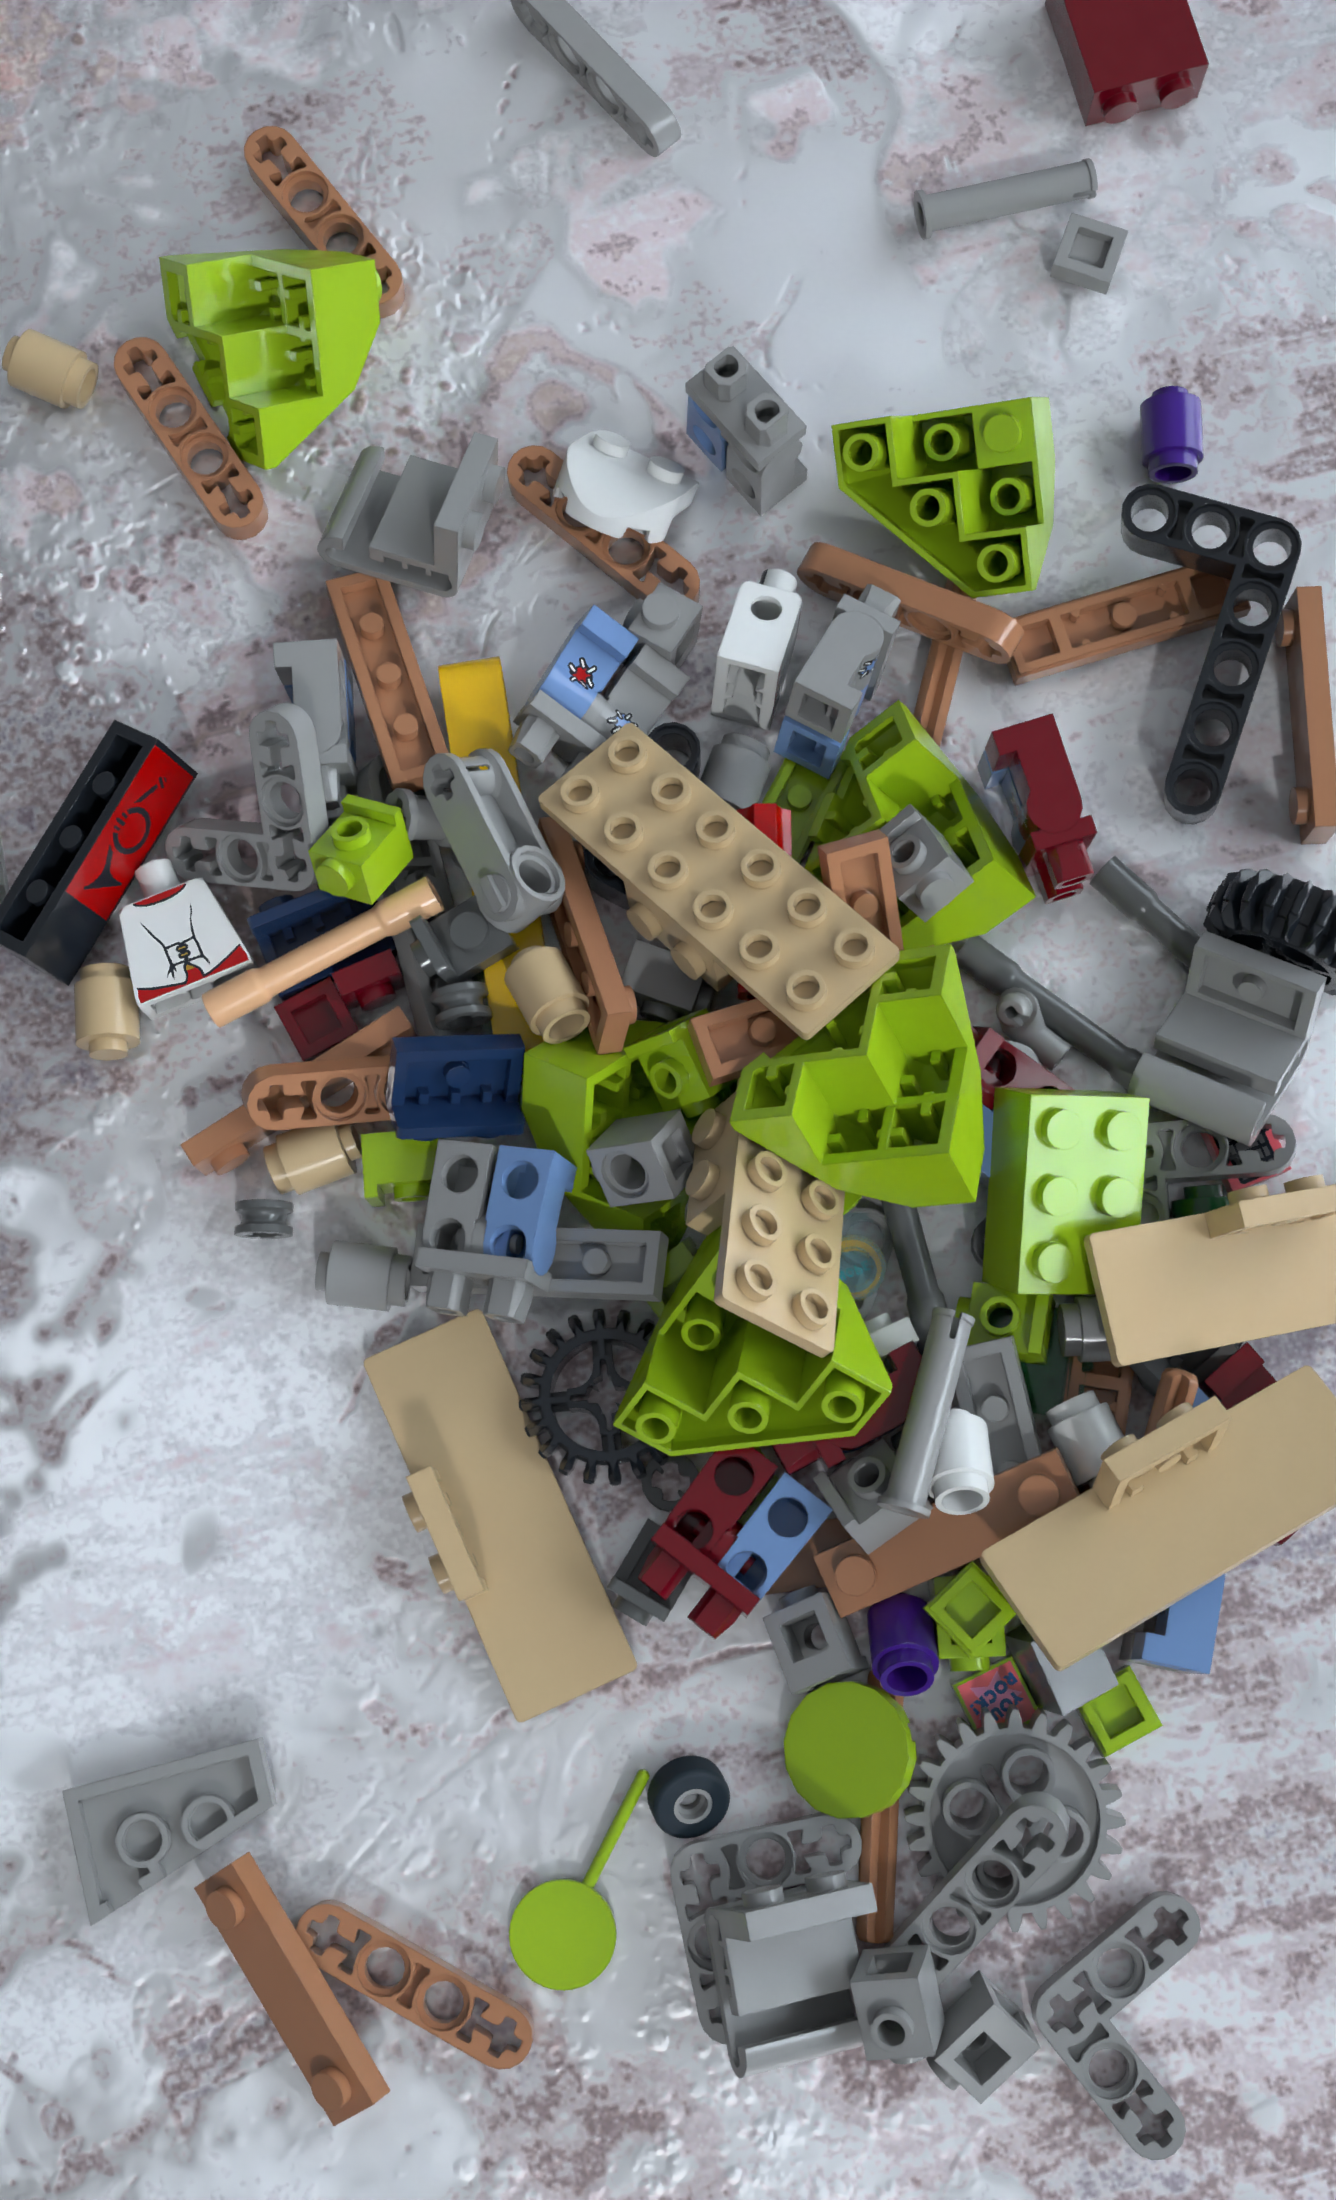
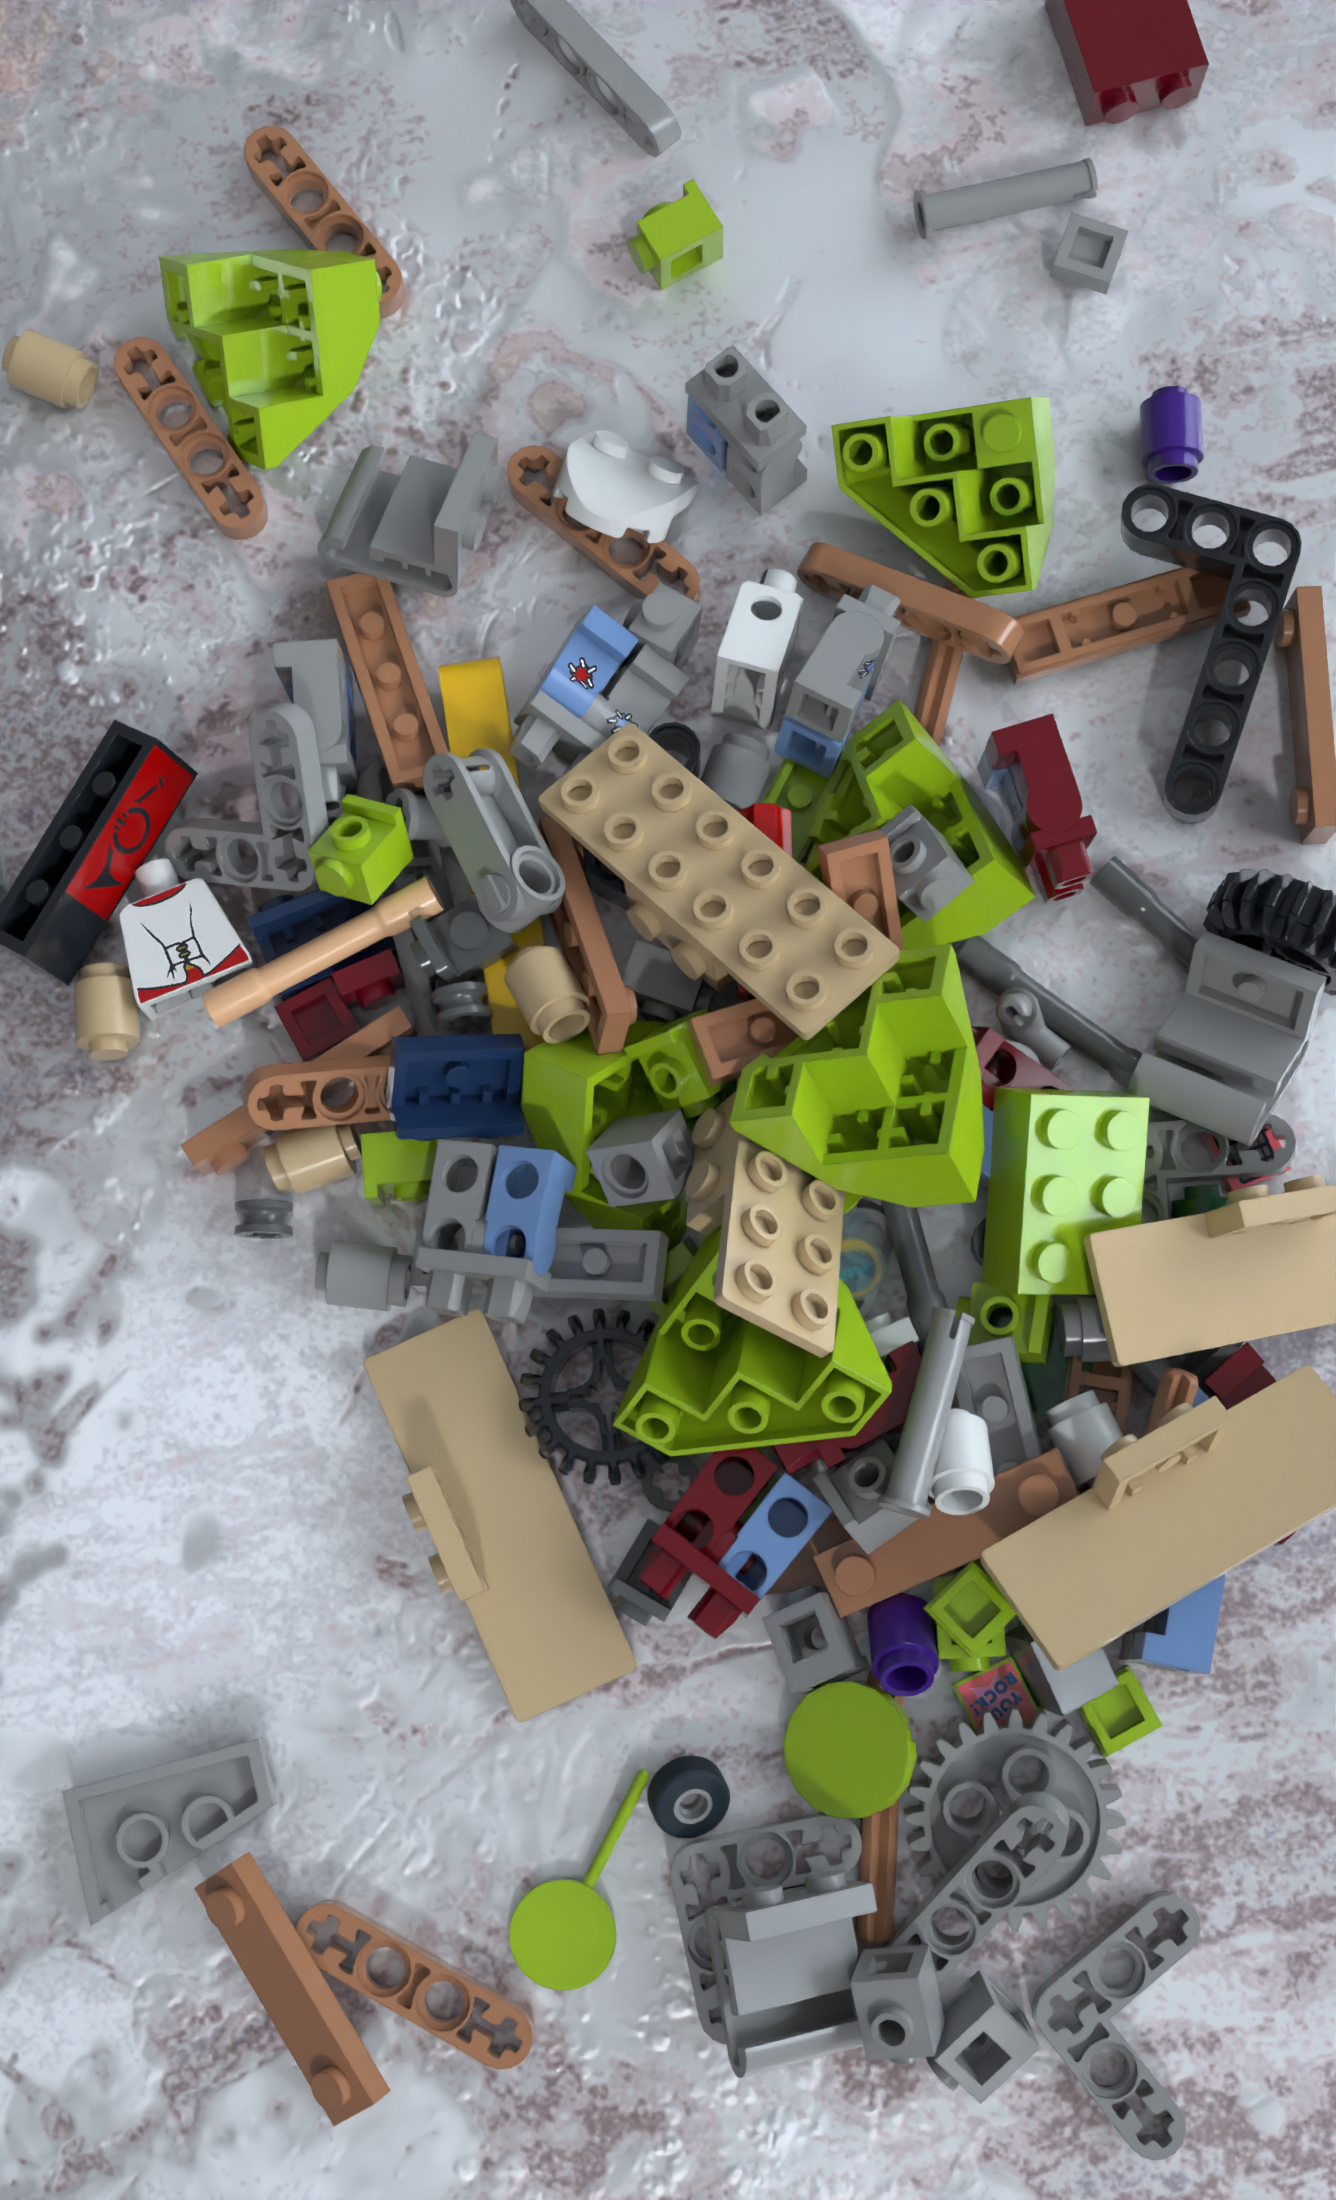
(677, 238): none -> lime brick

